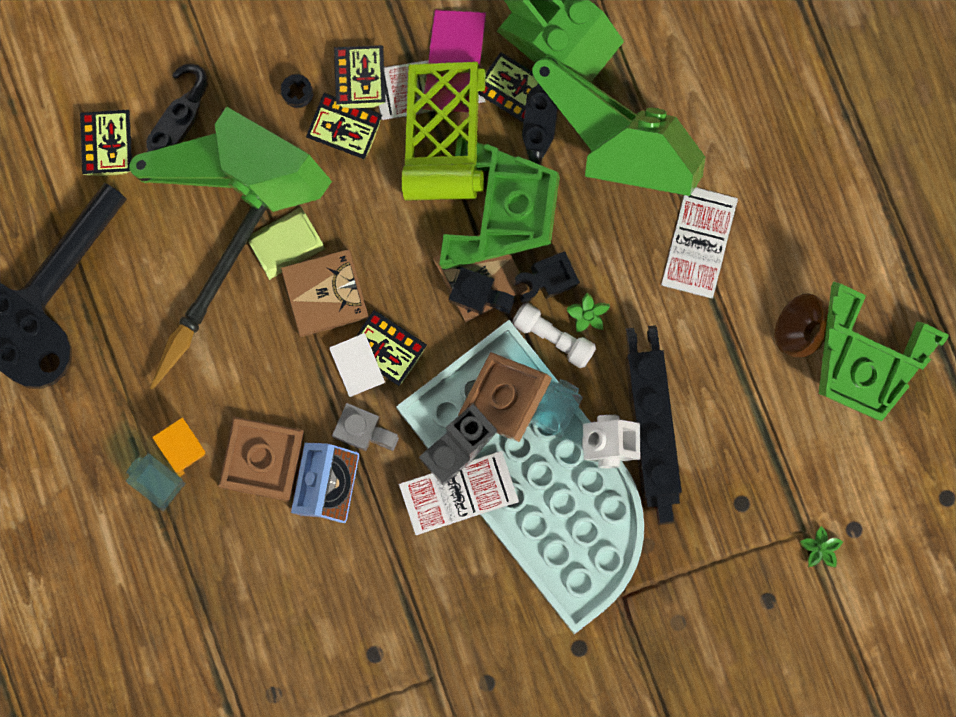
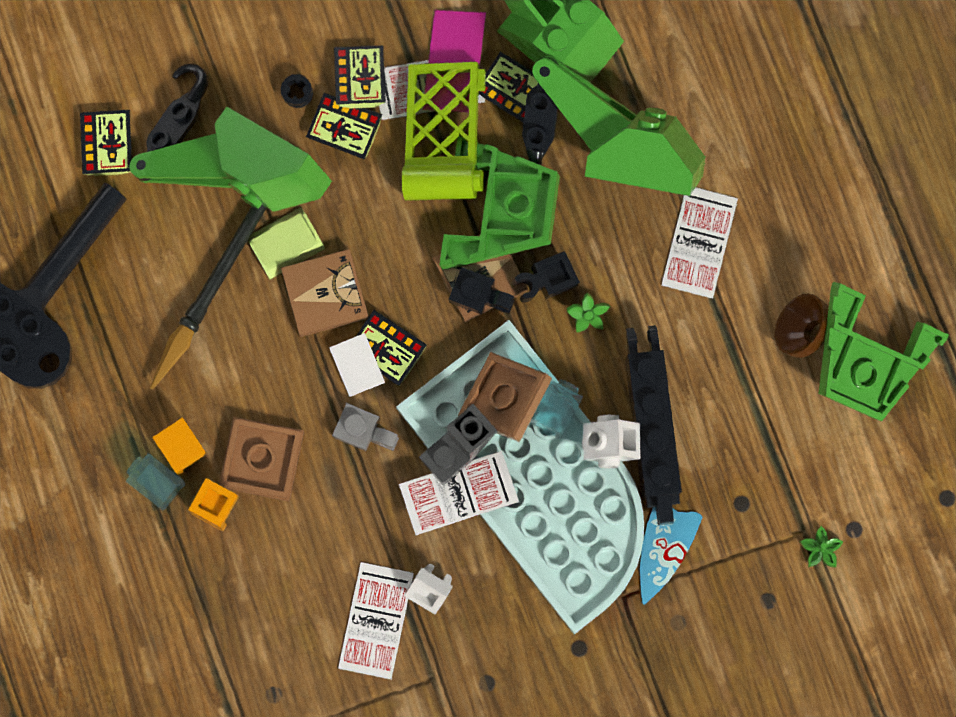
(213, 504): none -> light orange panel
(325, 482): panel -> none
(375, 621): none -> white sticker
(429, 590): none -> white tile
(529, 320): white piece -> none
(665, 549): none -> medium azure sticker

